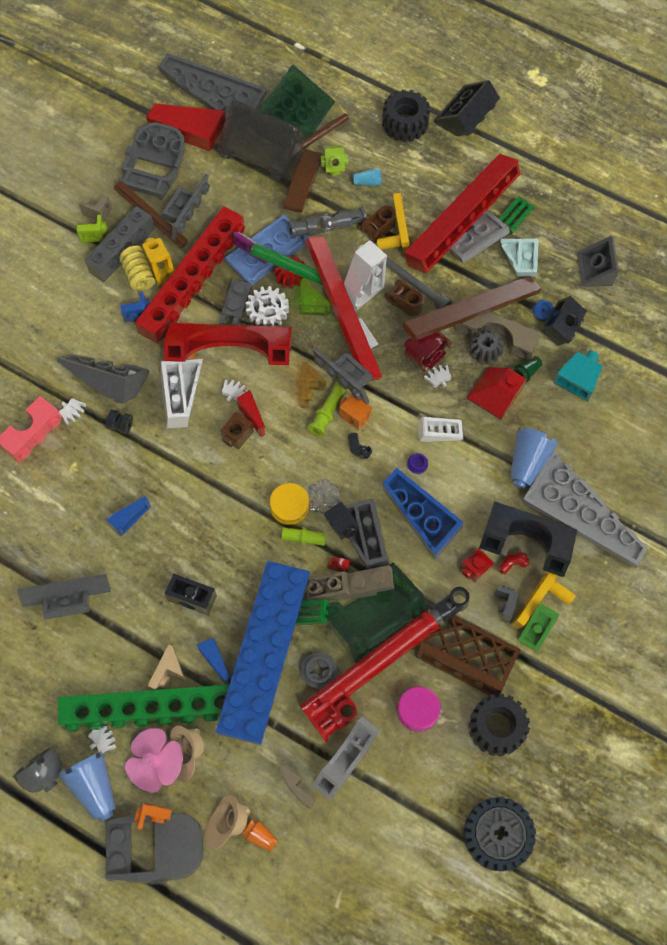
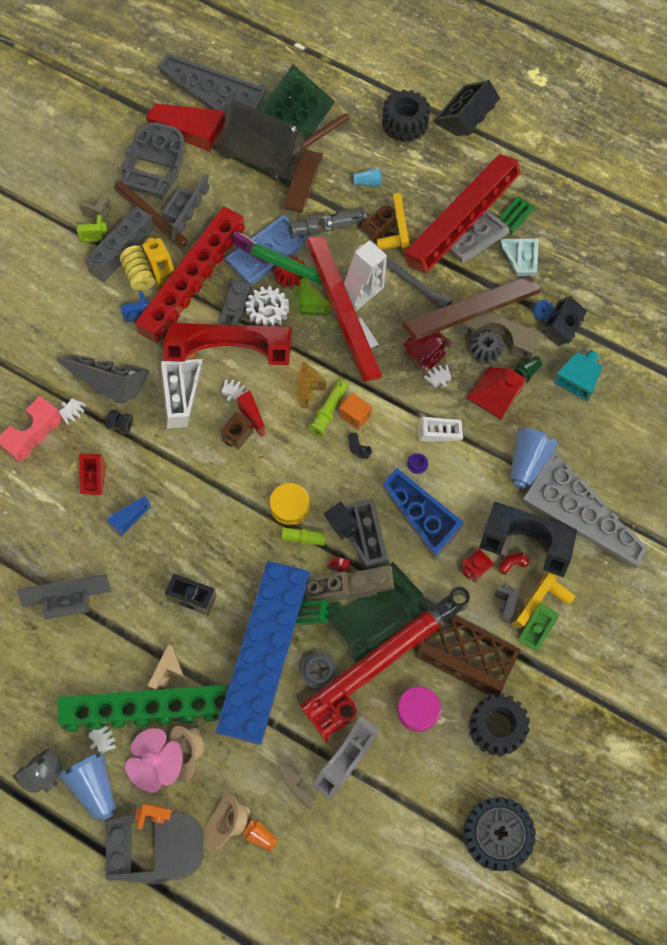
(92, 473): none -> red slope
(213, 657): blue slope -> none
(323, 496): clear brick -> none
(331, 153): lime brick -> none
(348, 372): dark grey bracket -> none
(402, 296): reddish brown piece -> none
(599, 263): dark grey slope -> none

